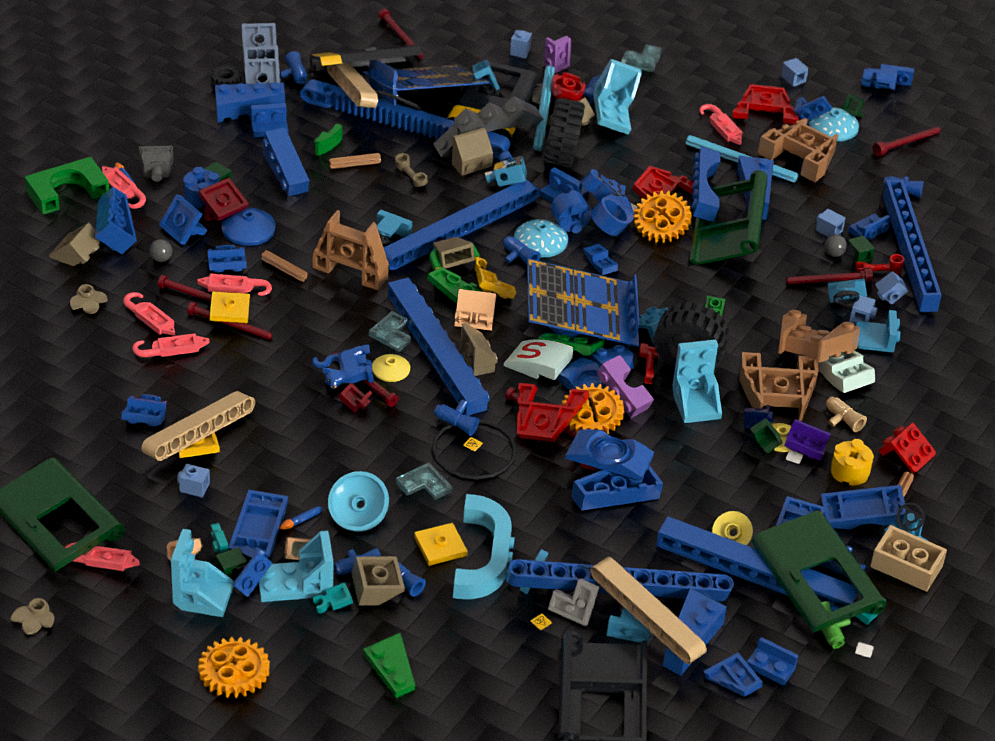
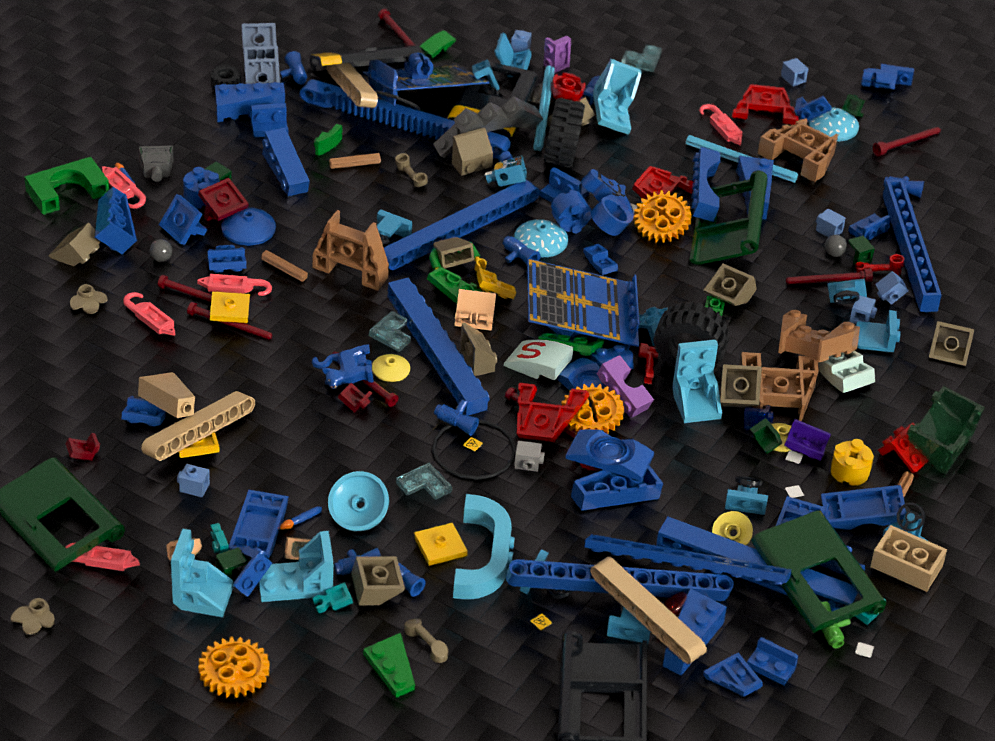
(83, 449): none -> dark red bracket
(167, 393): none -> tan slope
(172, 346): coral plate -> none
(418, 66): none -> blue plate
(436, 43): none -> green slope
(439, 650): none -> dark tan bar
(507, 56): none -> dark azure bracket
(528, 456): none -> light grey brick
(577, 606): light grey tile -> none
(675, 603): none -> dish
(695, 560): none -> blue plate
(731, 285): none -> dark tan slope
(740, 385): none -> dark tan slope
(746, 496): none -> dark azure piece
(794, 491): none -> white sticker
(845, 413): tan piece -> none
(945, 428): none -> clear green windscreen
(951, 343): none -> dark tan slope

